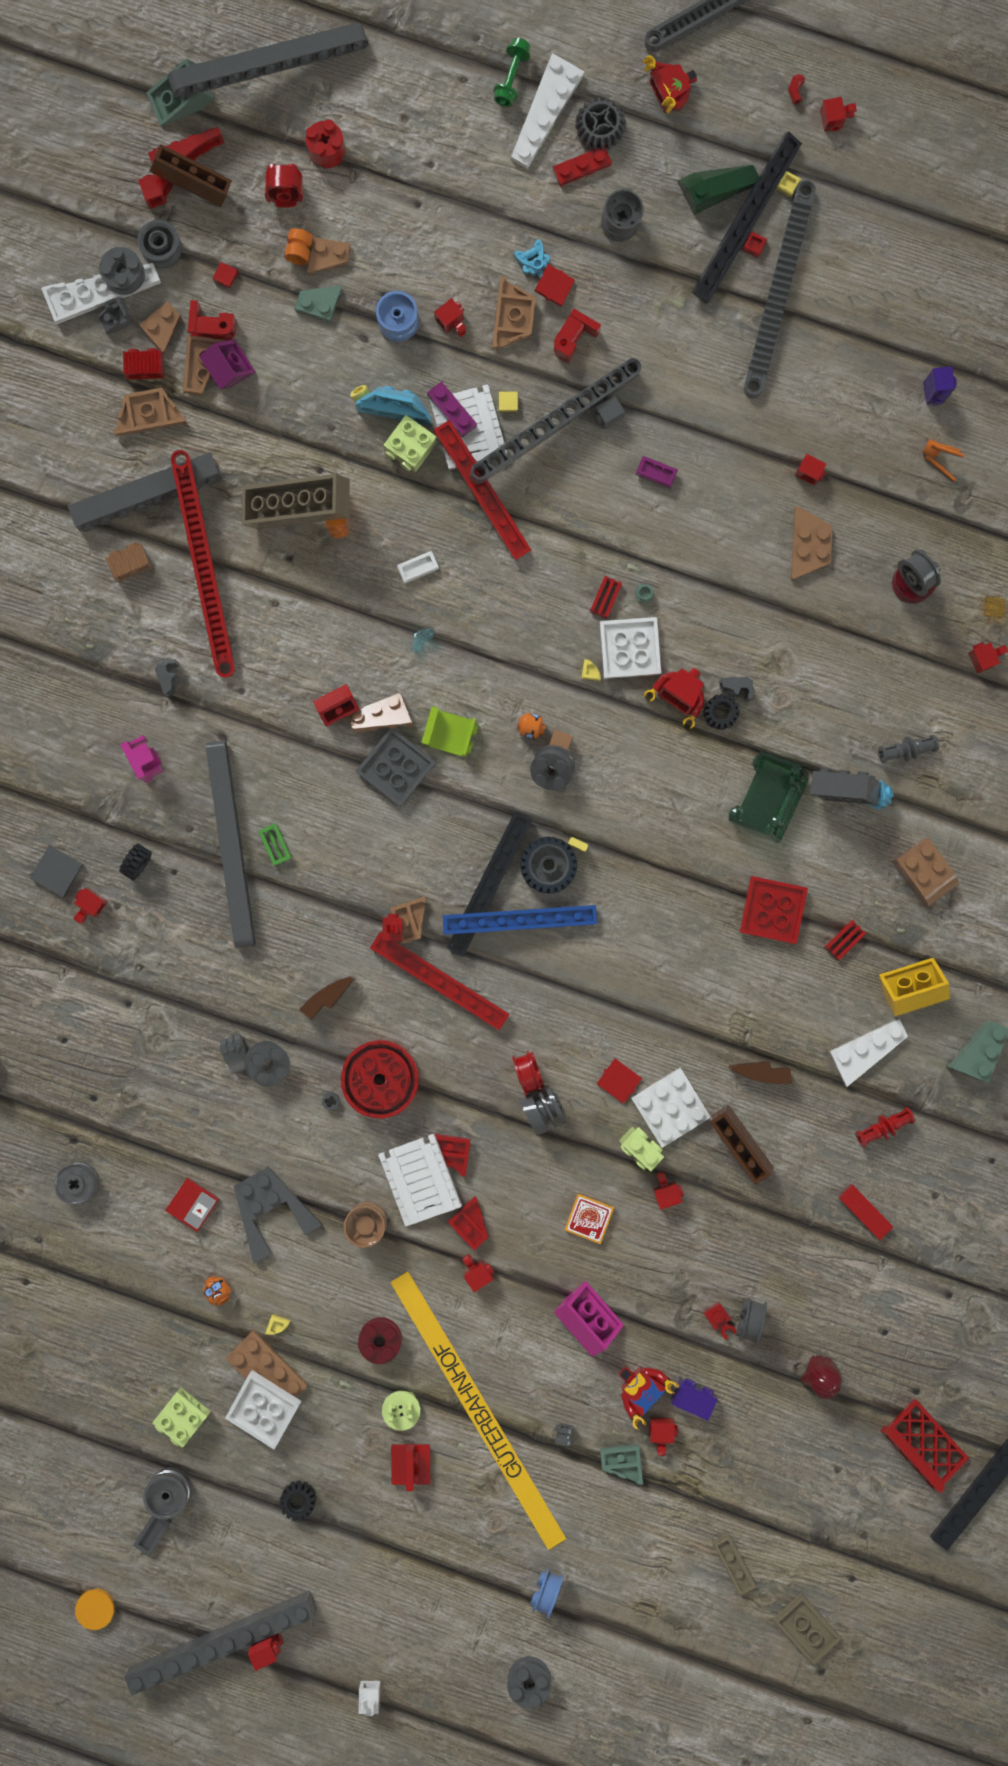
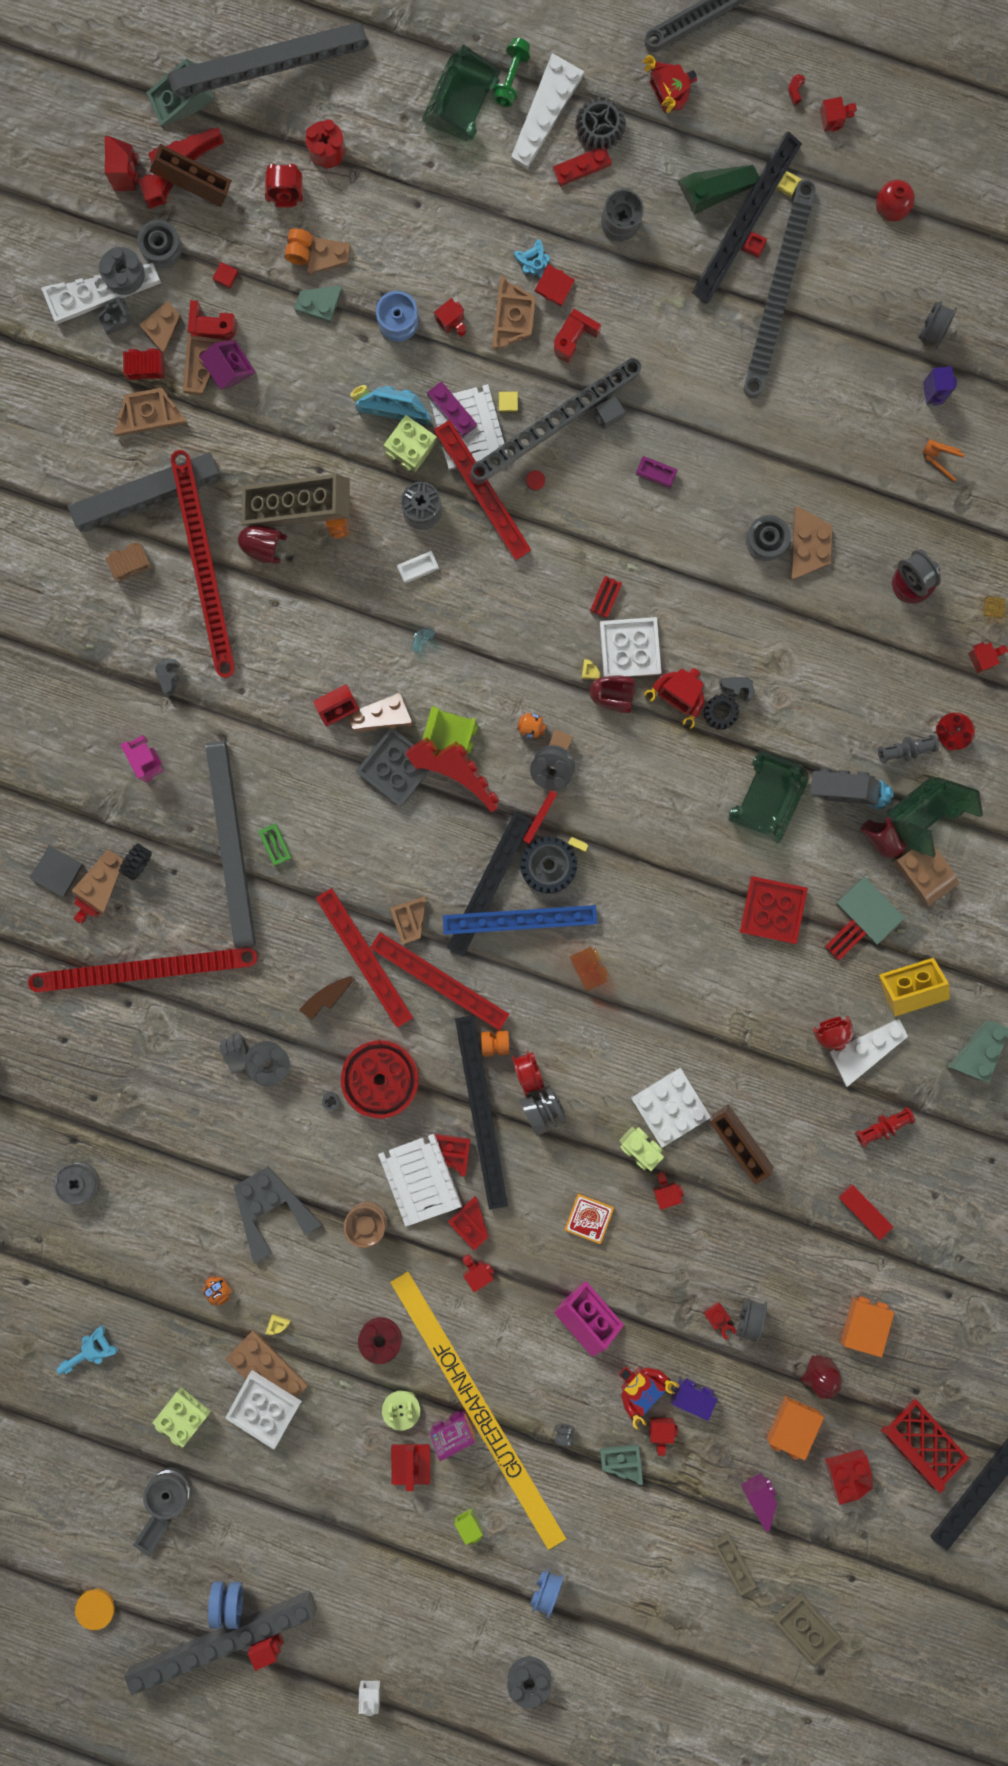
(90, 1351): none -> medium azure piece
(99, 882): none -> medium nougat wing
(121, 164): none -> red slope
(142, 969): none -> red gear
(192, 1204): red tile -> none
(225, 1605): none -> medium blue wheel
(260, 543): none -> dark red hair
(289, 1509): black tyre -> none
(364, 957): none -> red plate
(392, 928): red brick -> none
(428, 513): none -> dark grey wheel
(452, 1435): none -> magenta slope
(455, 764): none -> red arch
(460, 94): none -> clear green windscreen
(469, 1527): none -> lime brick
(481, 1112): none -> black plate
(495, 1043): none -> orange wheel
(535, 480): none -> red tile
(539, 817): none -> red tile
(588, 968): none -> clear orange brick
(613, 693): none -> dark red hair
(619, 1080): red piece -> none
(644, 593): sand green plate -> none
(759, 546): none -> dark grey wheel
(761, 1497): none -> magenta slope
(763, 1072): reddish brown slope -> none
(794, 1428): none -> orange brick
(811, 470): red brick -> none
(834, 1033): none -> red cylinder
(849, 1476): none -> red slope
(867, 1326): none -> orange brick
(870, 910): none -> sand green tile
(884, 838): none -> dark red hair
(895, 200): none -> red cylinder
(928, 804): none -> clear green windscreen
(937, 324): none -> dark grey wheel
(951, 723): none -> red plate

